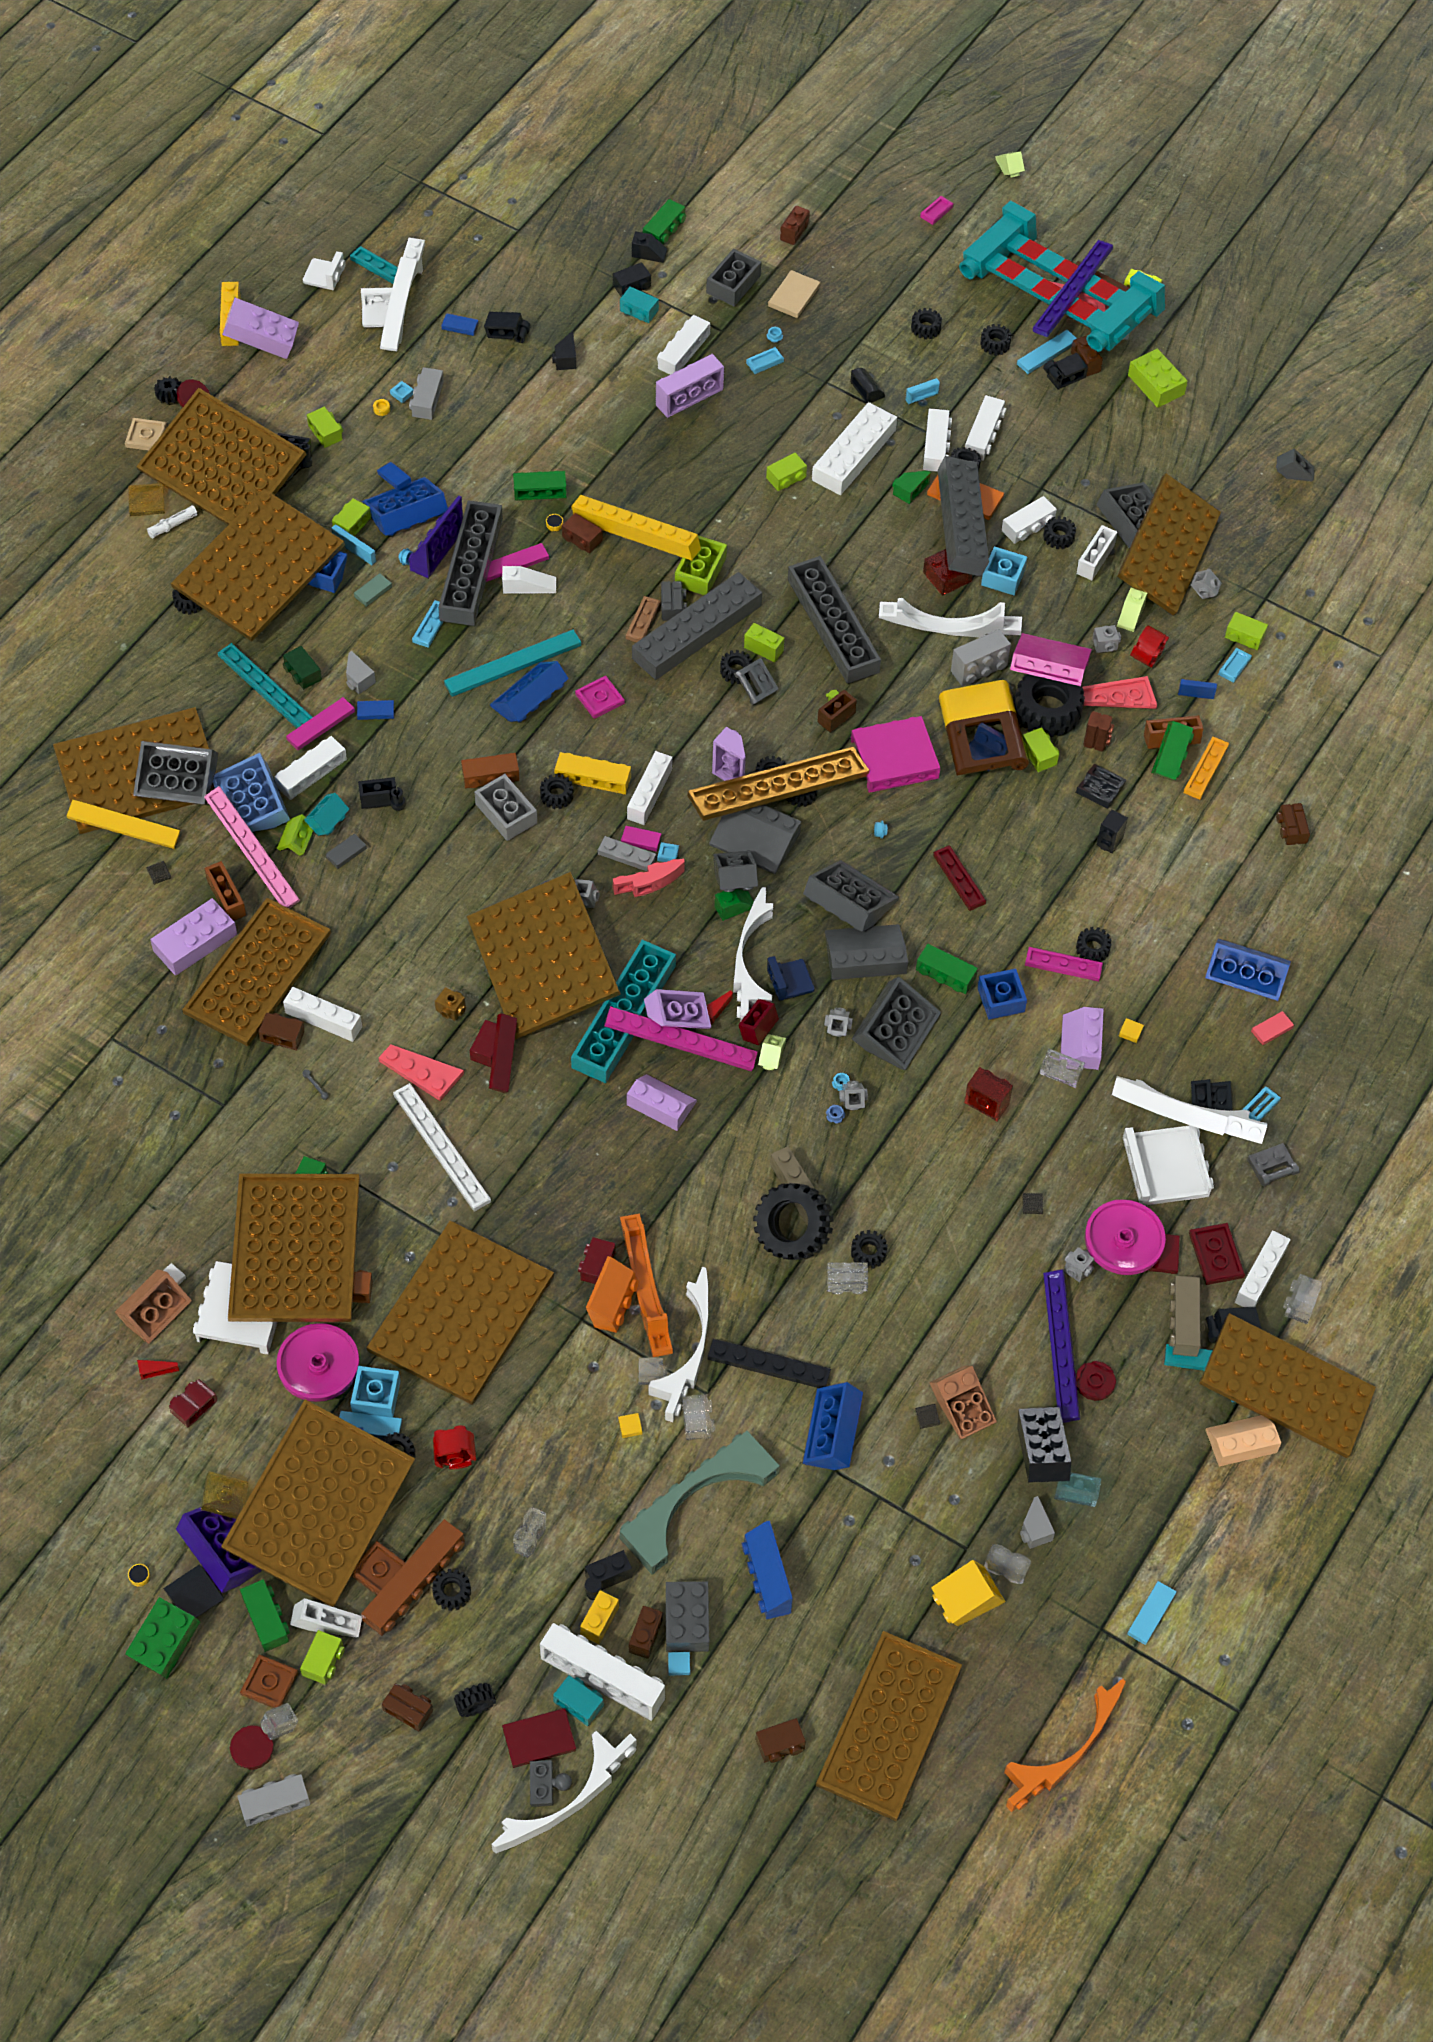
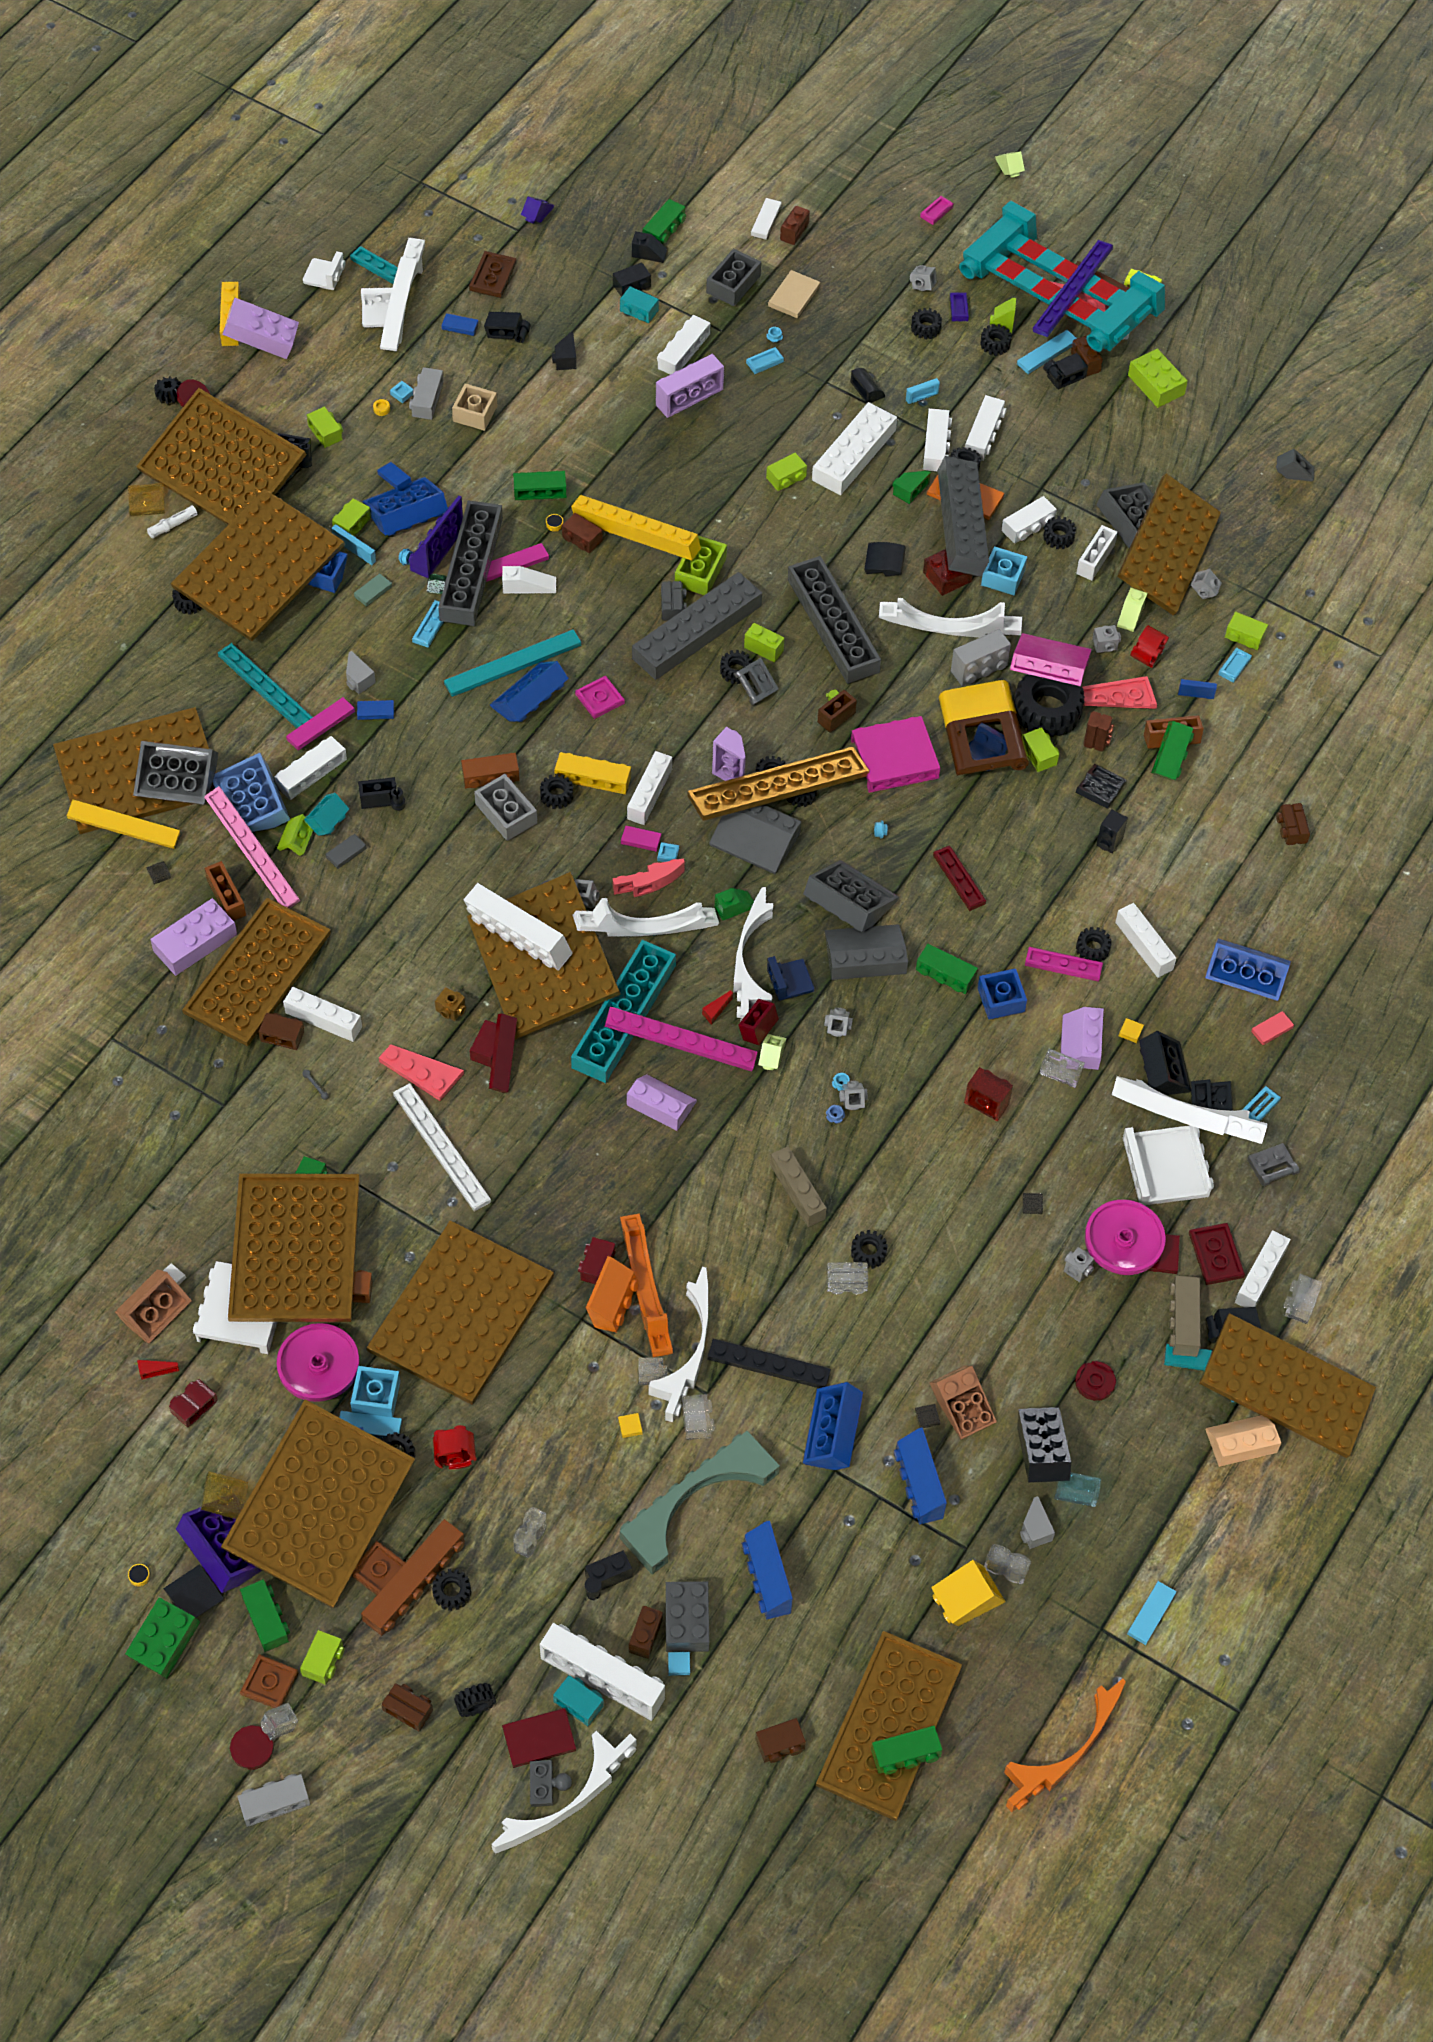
(144, 433): tan tile -> none
(301, 667): dark green brick -> none
(321, 1617): white slope -> none
(436, 583): none -> slope
(474, 407): none -> tan brick
(492, 274): none -> reddish brown plate
(518, 927): none -> white brick
(536, 209): none -> dark purple slope
(599, 1617): yellow brick -> none
(607, 920): none -> white slope
(626, 853): light grey plate -> none
(643, 619): medium nougat tile -> none
(678, 1009): lavender slope -> none
(735, 870): dark grey brick -> none
(766, 218): none -> white tile
(817, 1227): black tyre -> none
(885, 558): none -> black slope
(896, 1024): dark grey slope -> none
(906, 1750): none -> green brick
(921, 1477): none -> blue slope
(923, 278): none -> light grey brick
(959, 307): none -> dark purple tile
(1004, 314): none -> lime slope
(1061, 1345): dark purple tile -> none
(1145, 940): none -> white brick
(1164, 1064): none -> black slope
(1206, 768): light orange plate -> none

